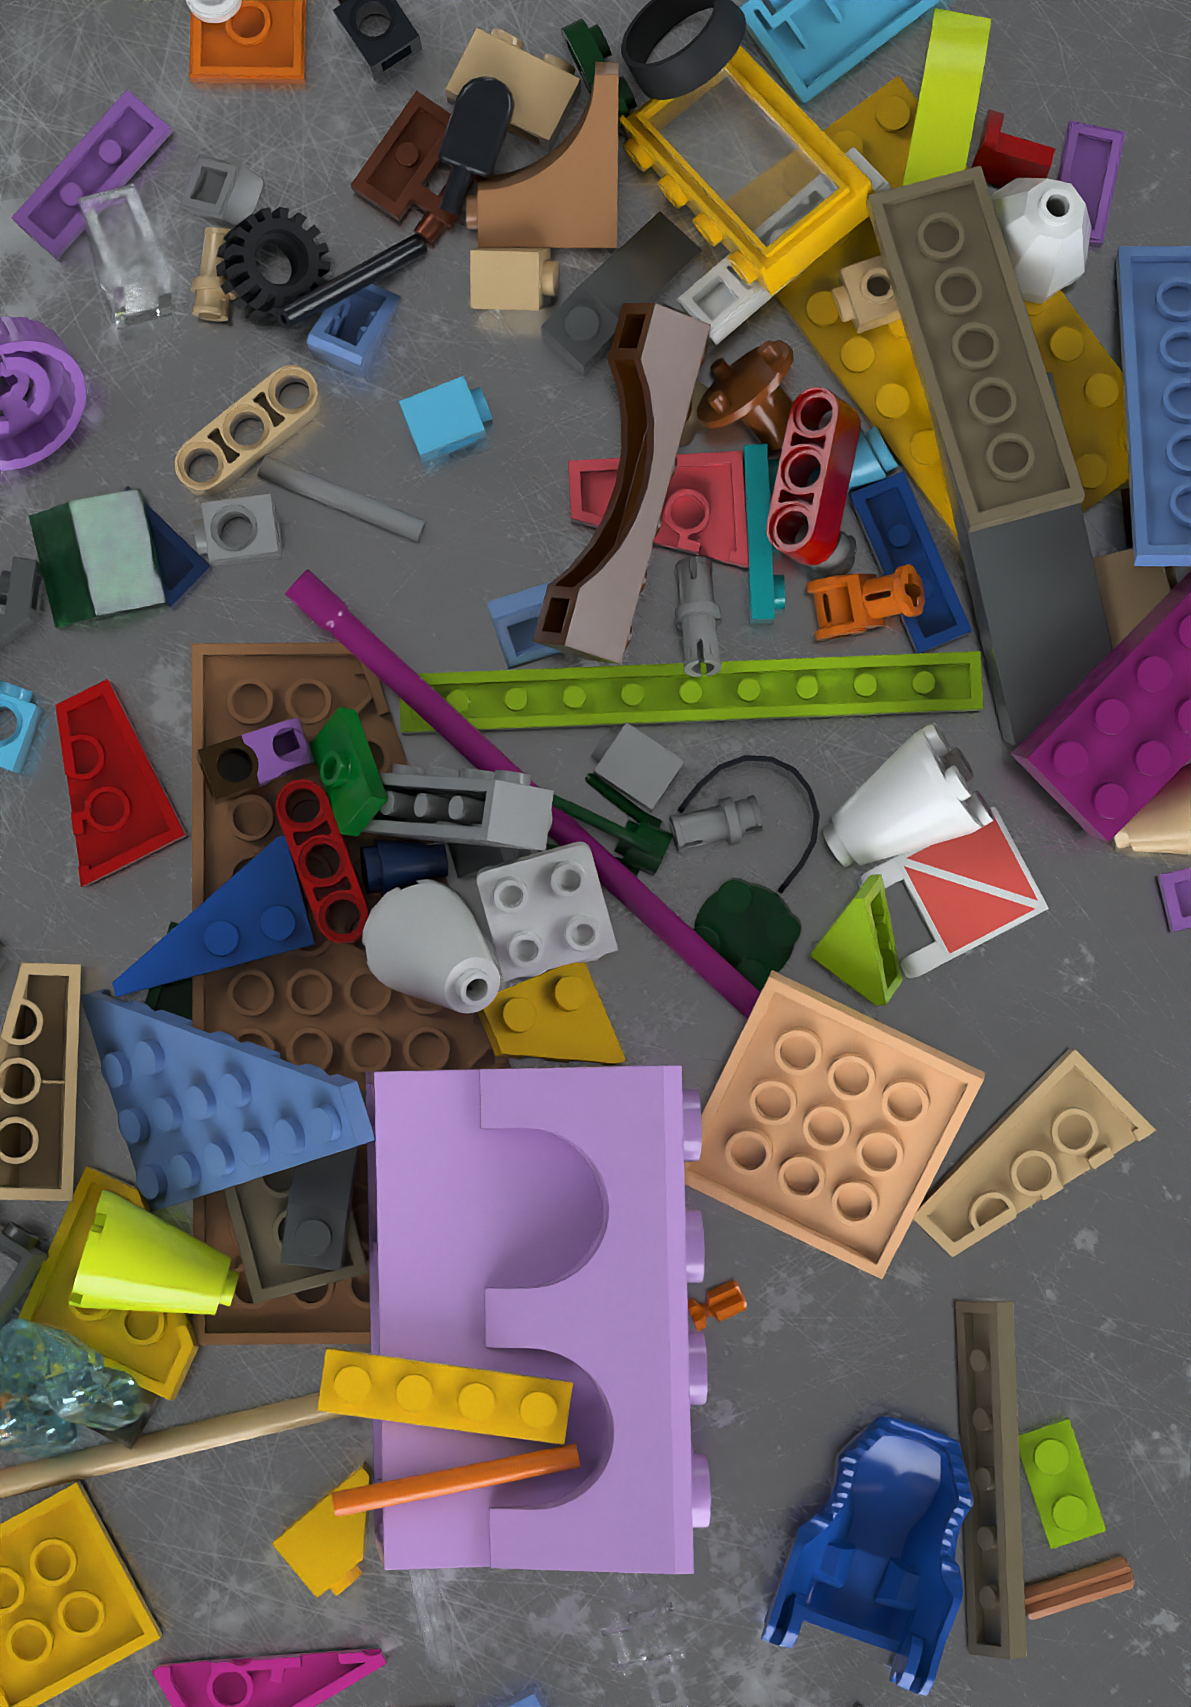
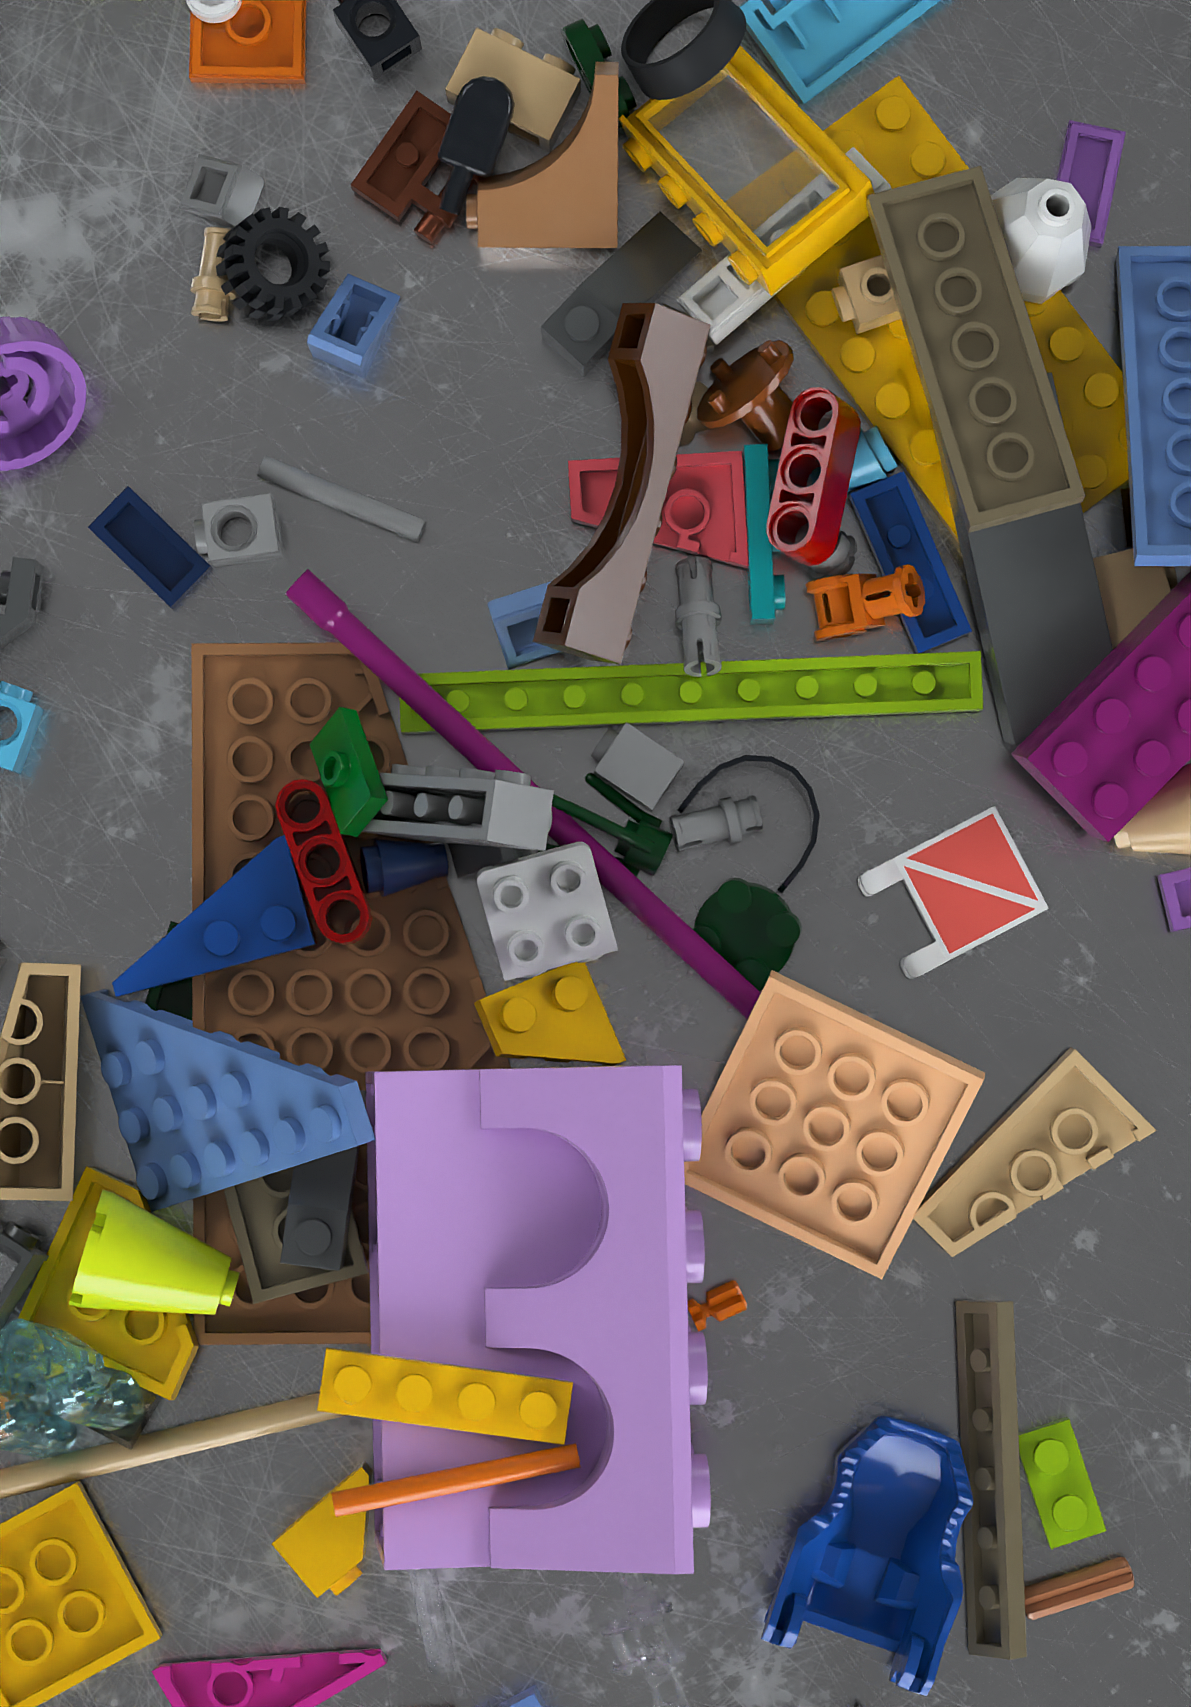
(97, 557): slope -> none
(98, 163): medium lavender plate -> none
(112, 786): red wing -> none
(126, 256): clear slope -> none
(254, 759): leg -> none
(260, 404): tan beam -> none
(351, 281): black piece -> none
(431, 947): white cone -> none
(446, 418): medium azure brick -> none
(512, 278): tan brick -> none
(862, 945): lime slope -> none
(909, 803): white cone -> none
(947, 95): neon yellow slope -> none
(1009, 157): red tile -> none

